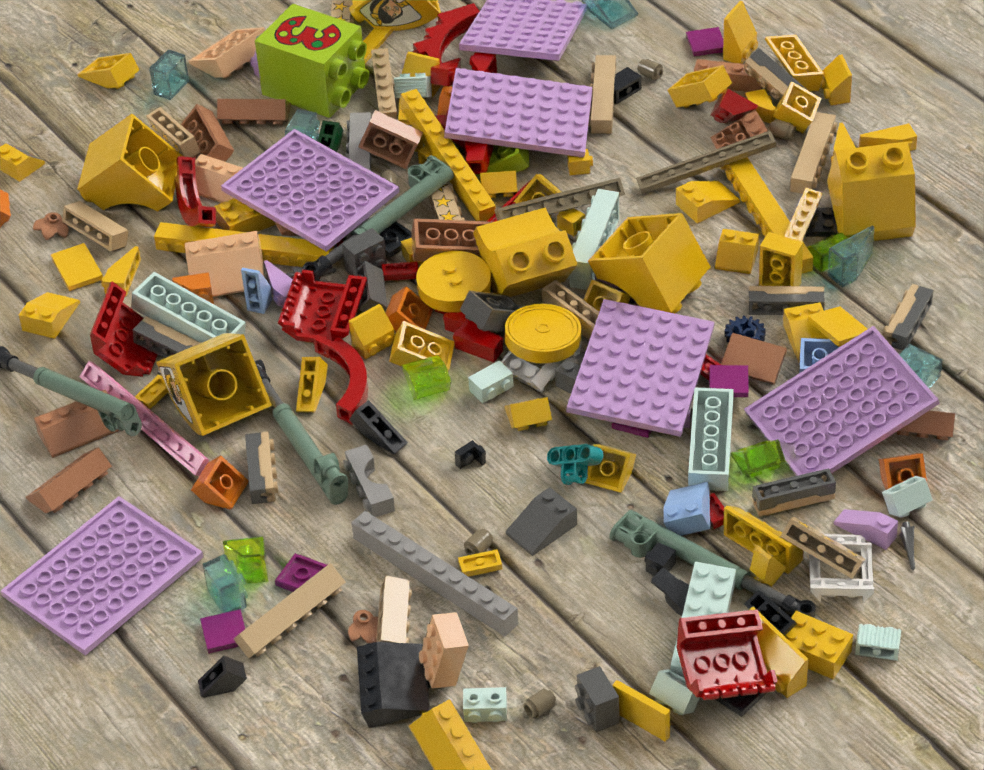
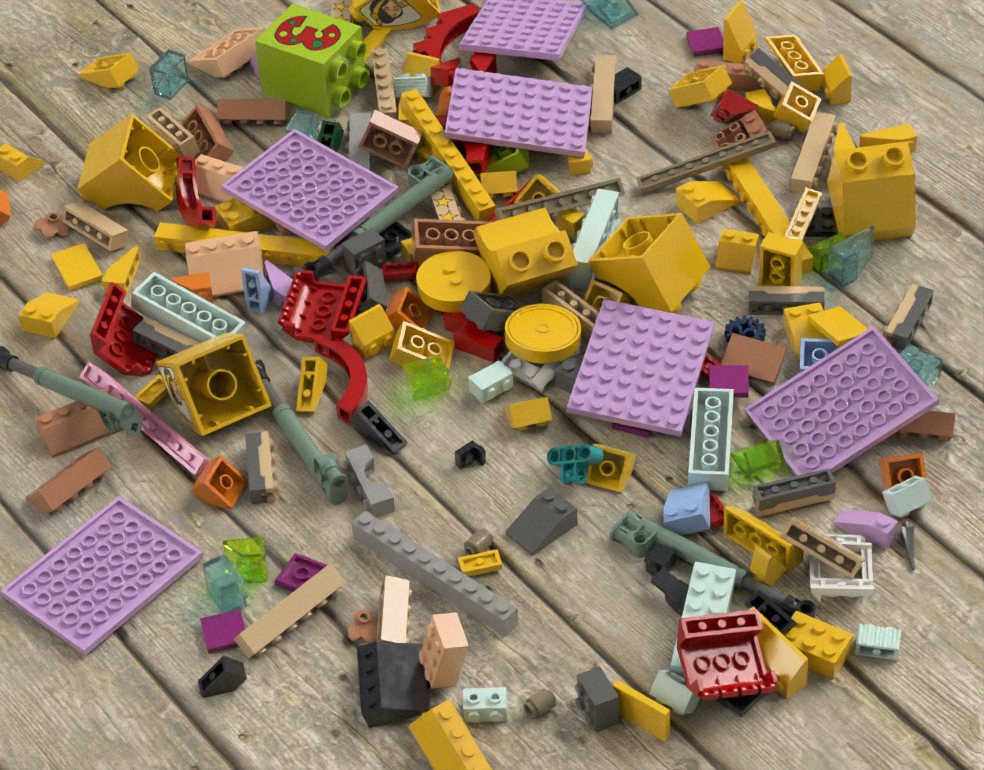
(650, 69): dark tan brick -> none

